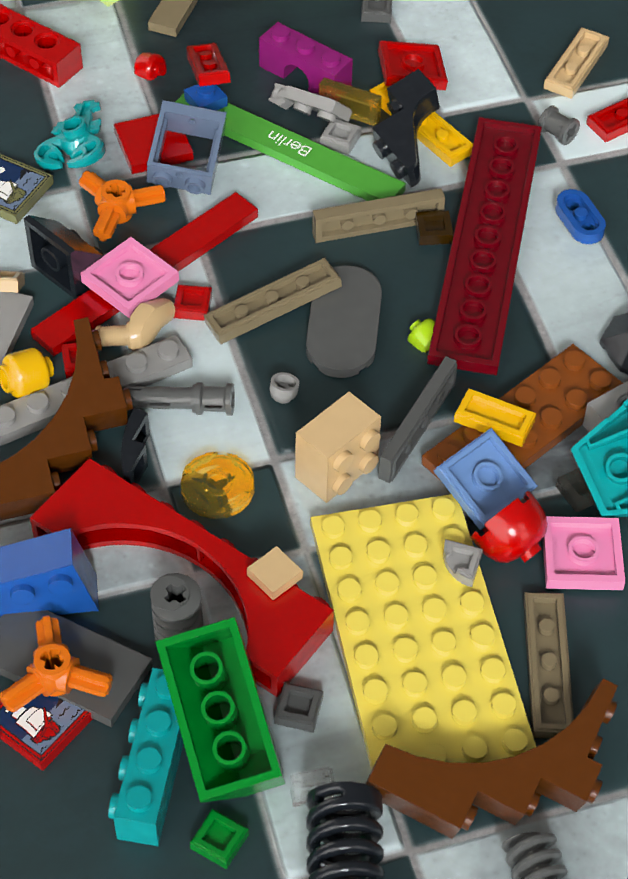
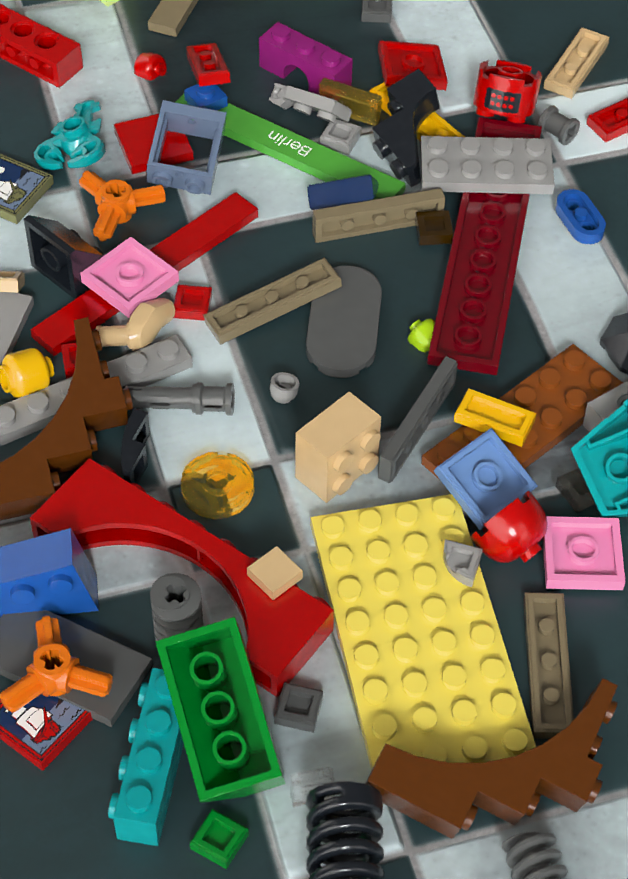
(342, 192): none -> dark blue slope
(487, 165): none -> light grey plate
(506, 90): none -> red brick

